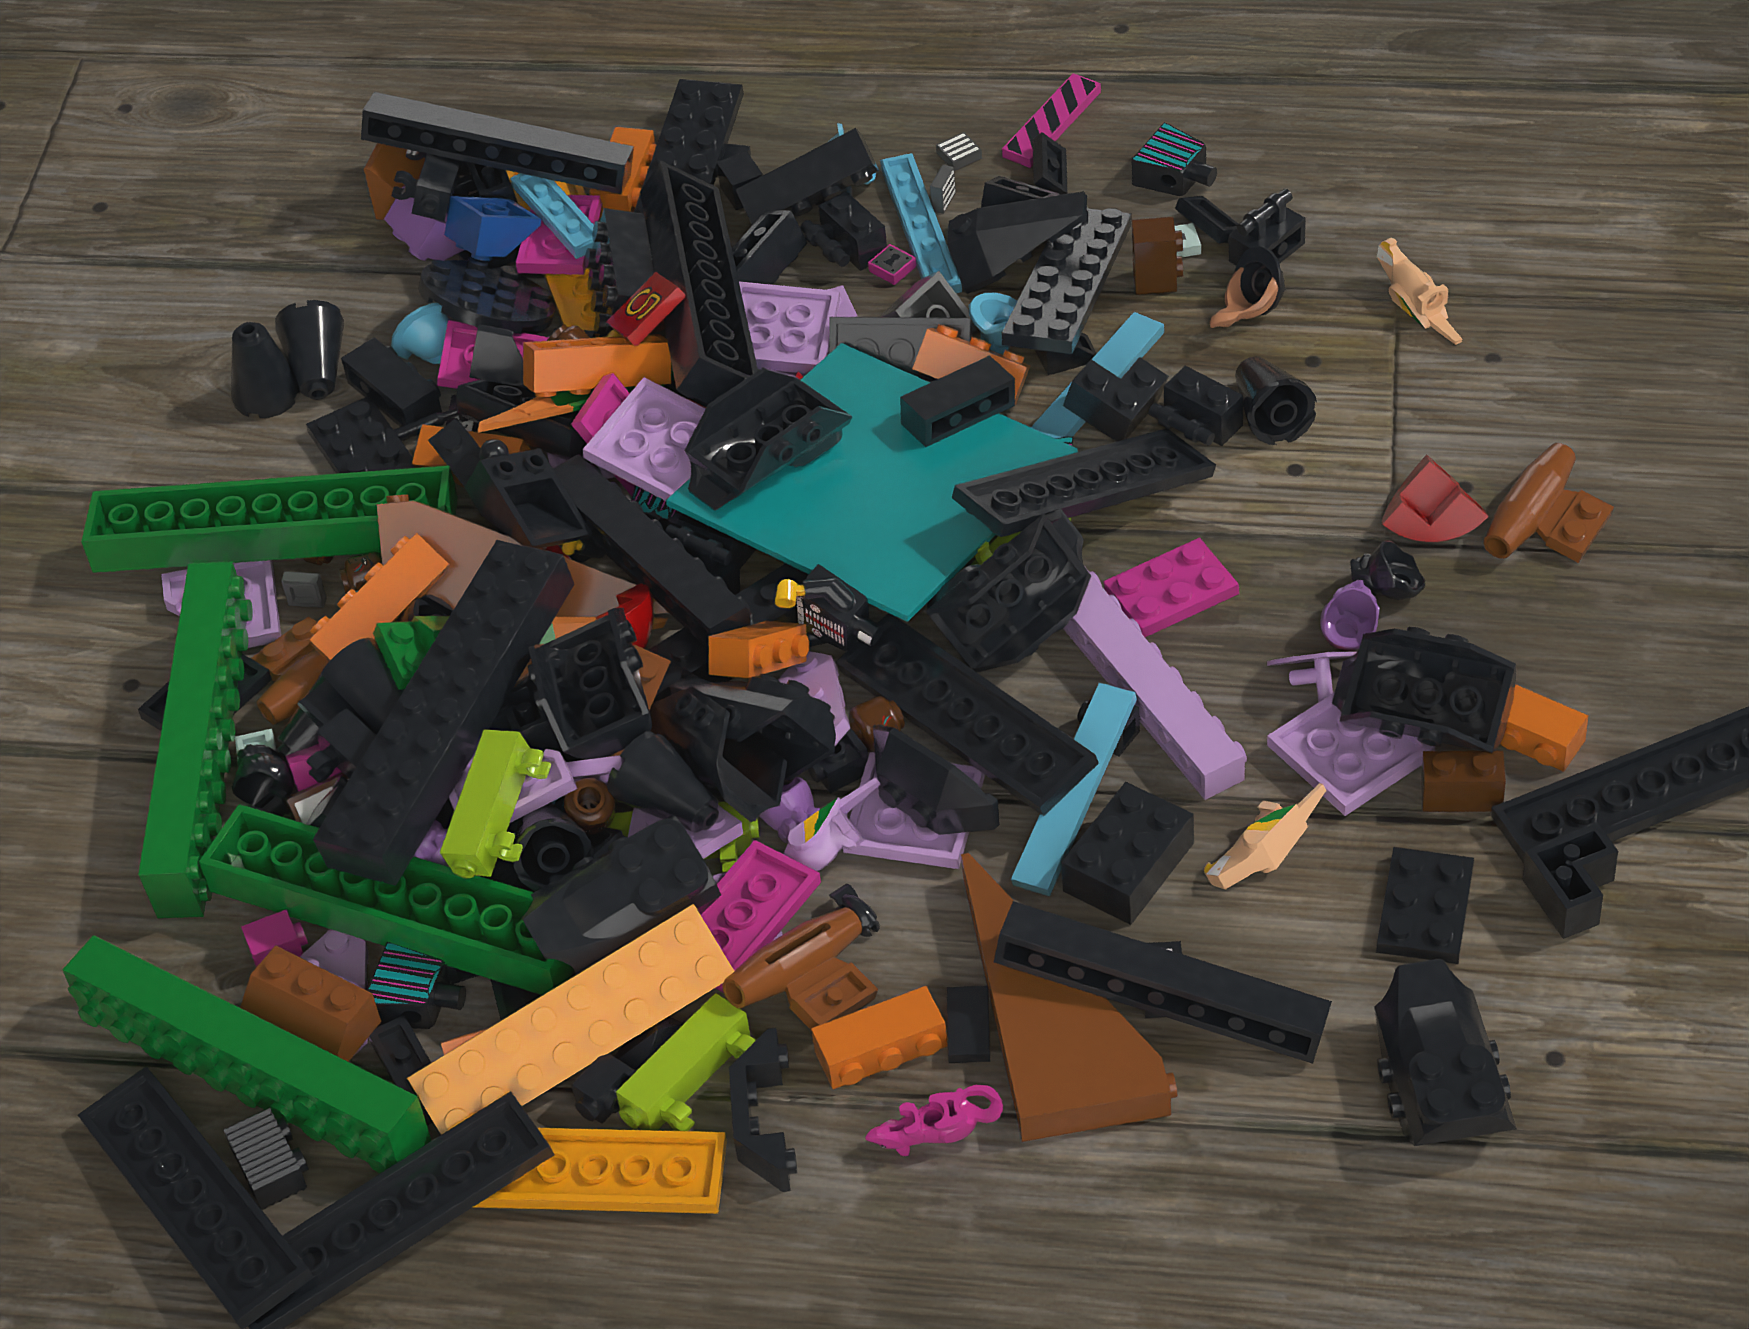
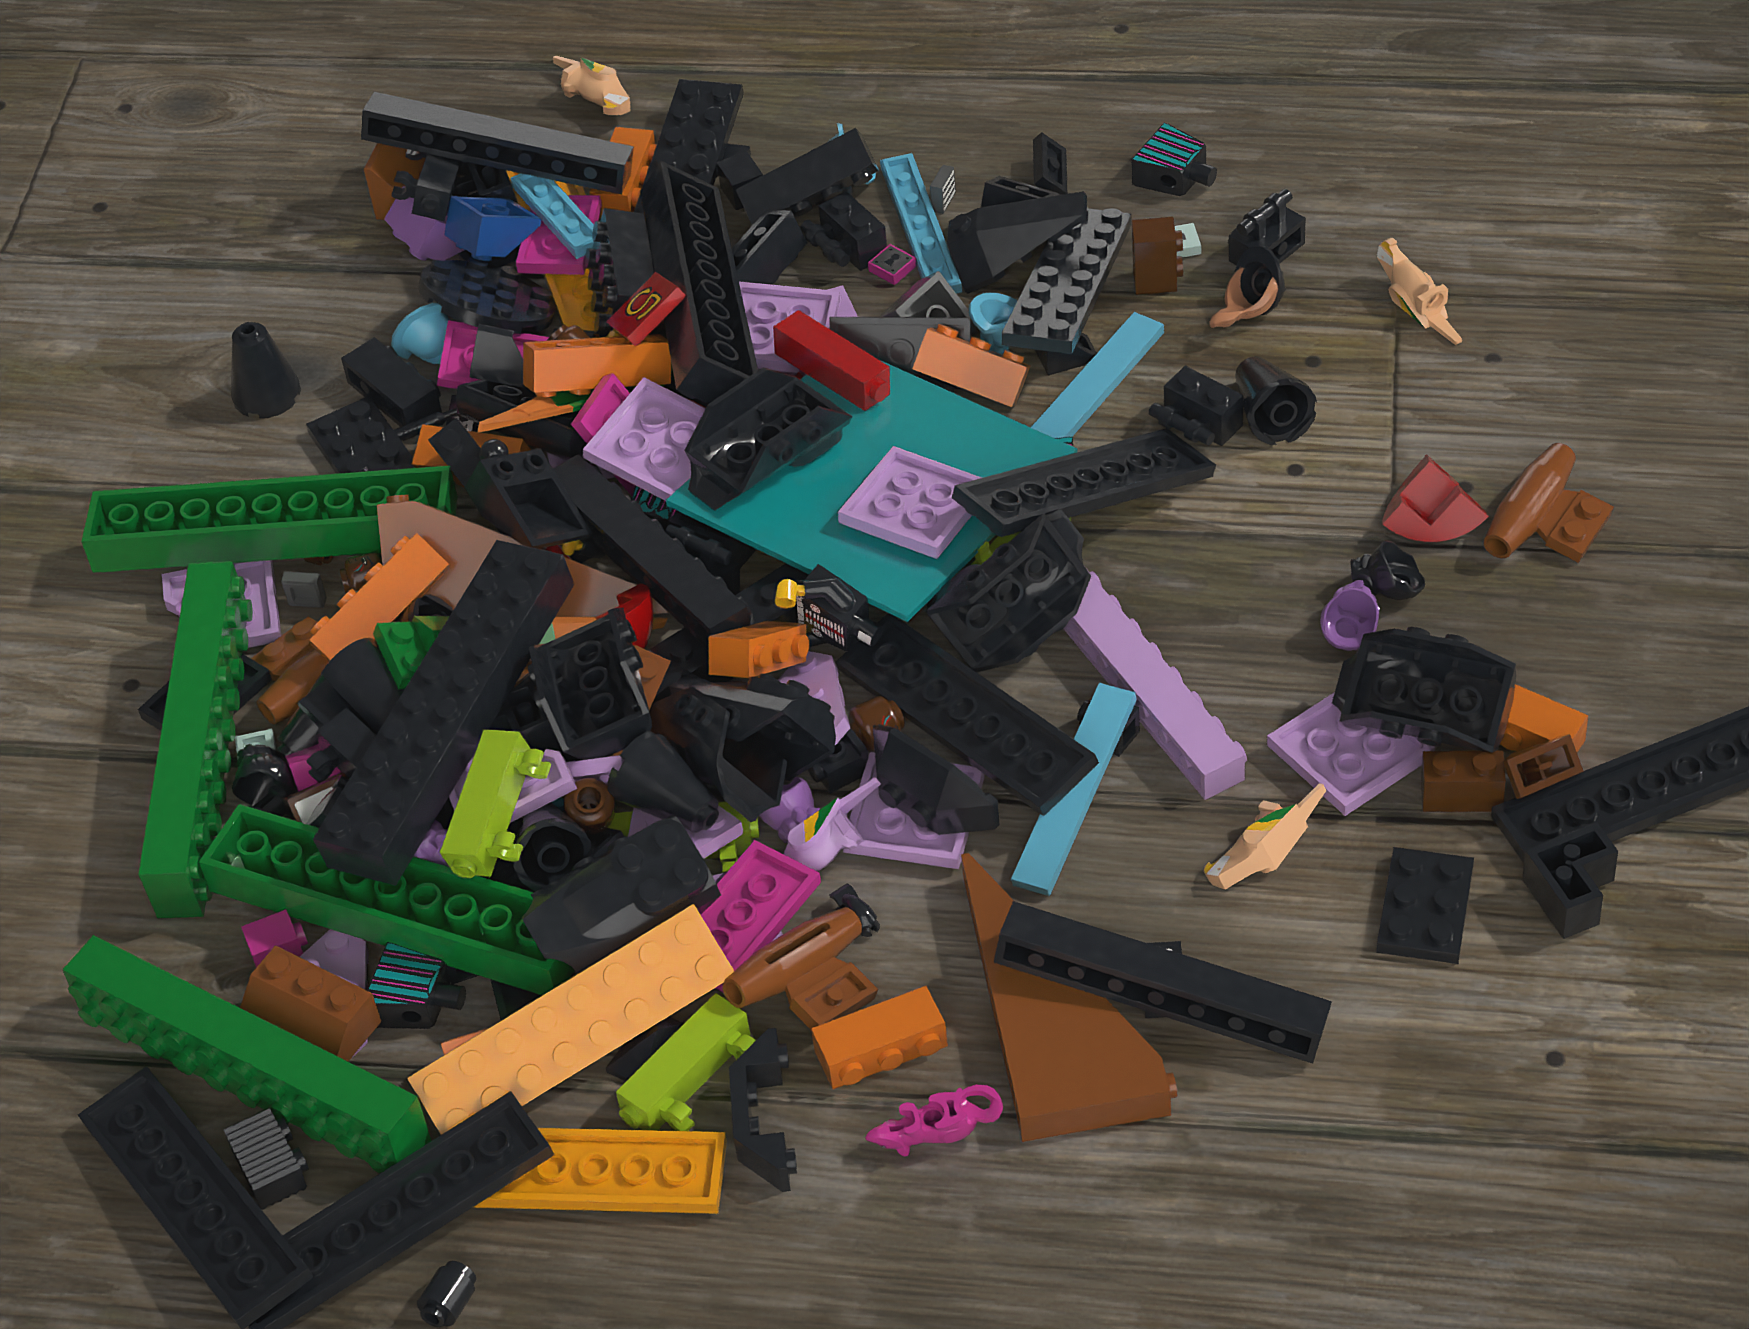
(312, 345): black cone -> none
(400, 1054): black plate -> none
(447, 1294): none -> black brick
(594, 83): none -> light nougat animal
(597, 1088): black brick -> none
(832, 360): none -> red brick
(909, 503): none -> lavender plate
(957, 401): black brick -> none
(959, 151): dark grey tile -> none
(968, 1024): black tile -> none
(1052, 117): dark pink tile -> none
(1114, 403): black brick -> none
(1128, 853): black brick -> none
(1172, 587): dark pink plate -> none
(1207, 217): black tile -> none
(1320, 674): lavender shield -> none
(1439, 1058): black slope -> none
(1542, 765): none -> reddish brown slope

